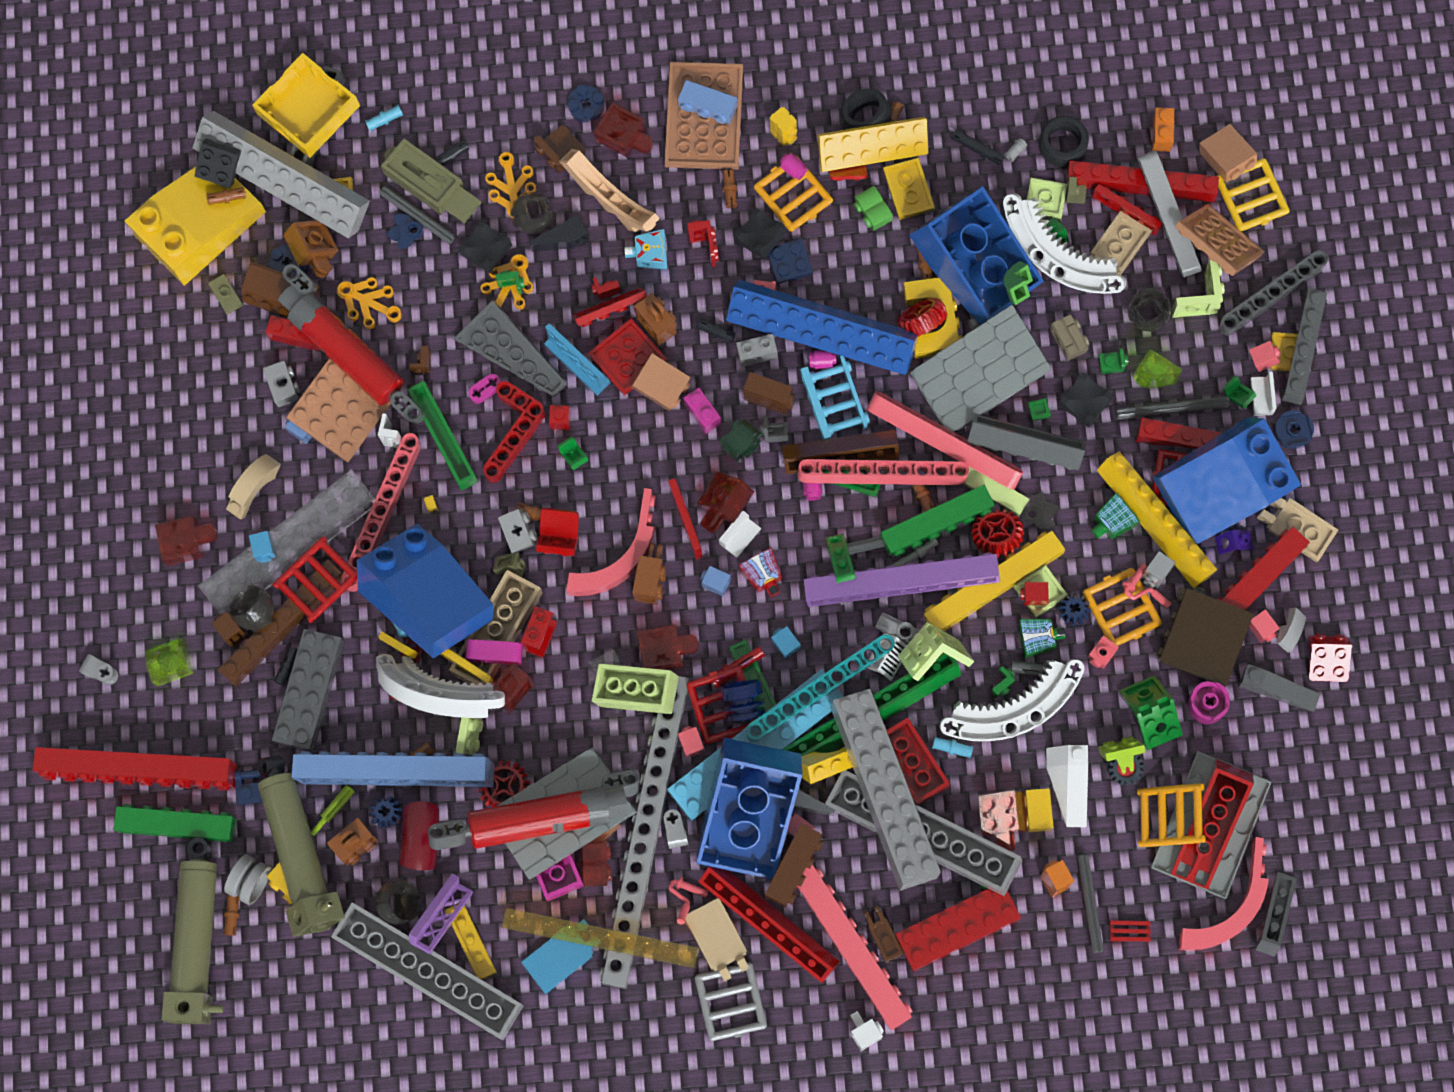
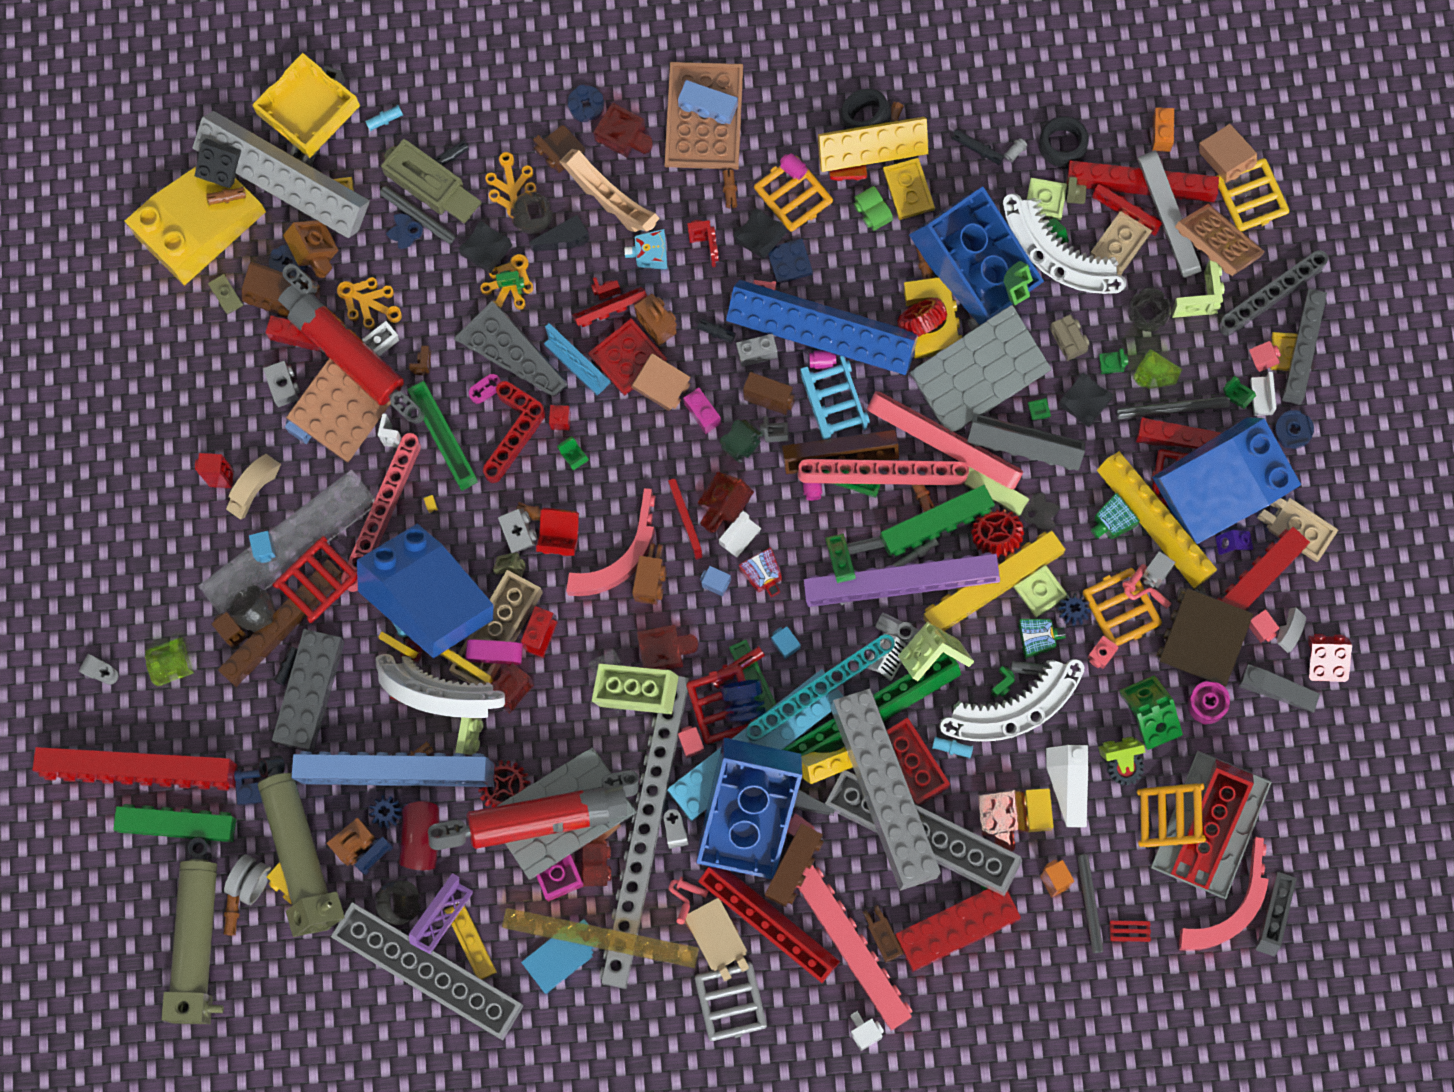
(183, 539): clear red brick -> none
(215, 470): none -> red brick
(334, 807): lime axle -> none
(367, 860): none -> dark blue plate
(381, 338): none -> white brick
(783, 127): yellow brick -> none
(1035, 593): red brick -> none

